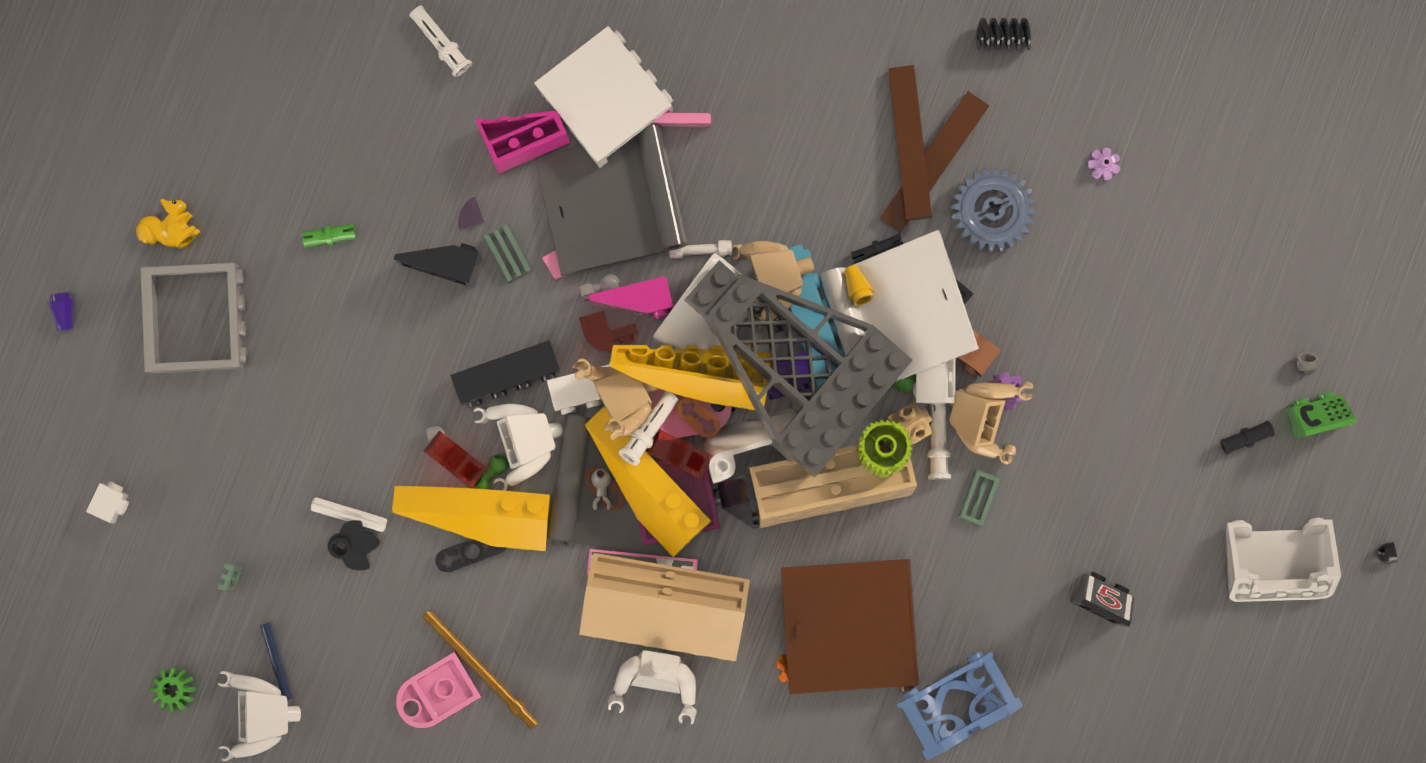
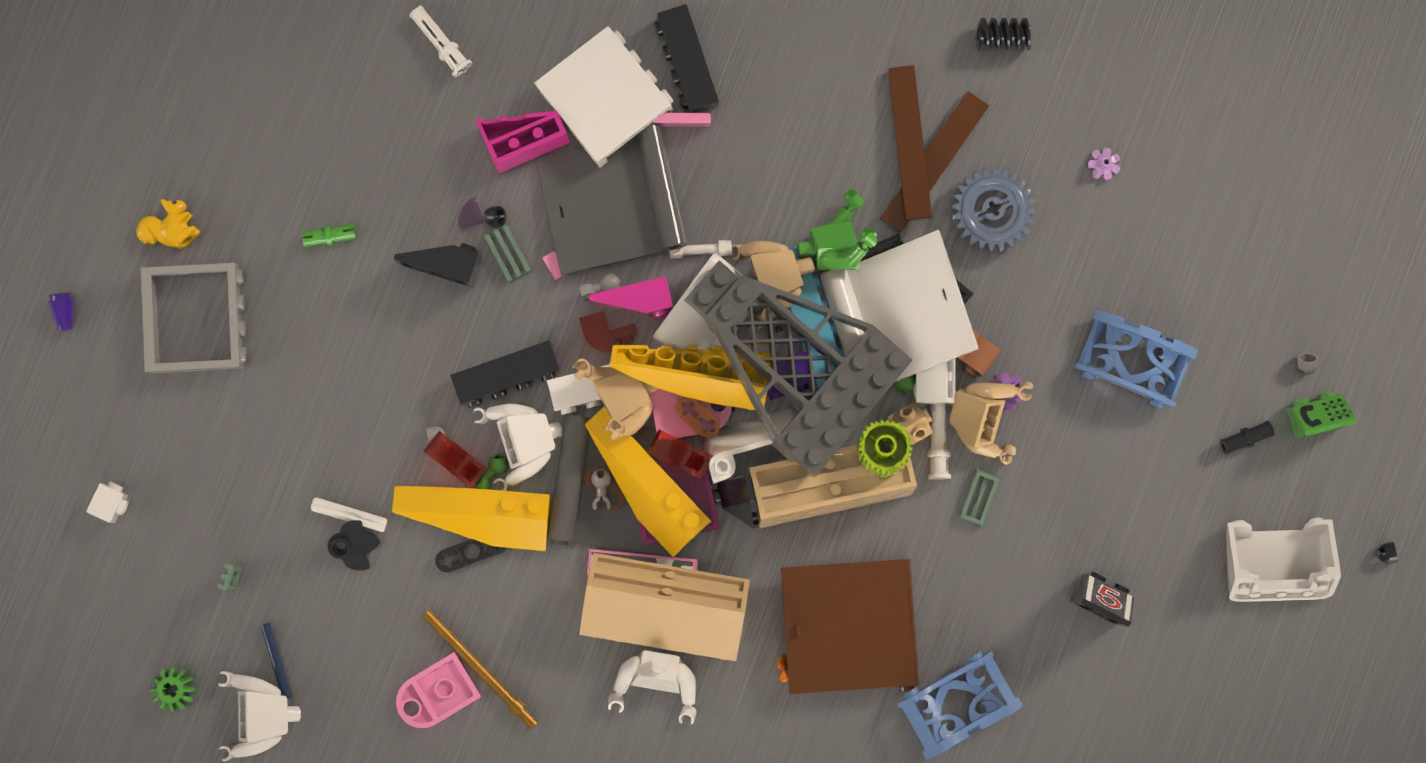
(499, 213): none -> black hinge
(642, 437): white pin -> none
(687, 59): none -> black brick
(835, 243): none -> bright green torso
(858, 287): yellow cone -> none
(1171, 350): none -> medium blue fence

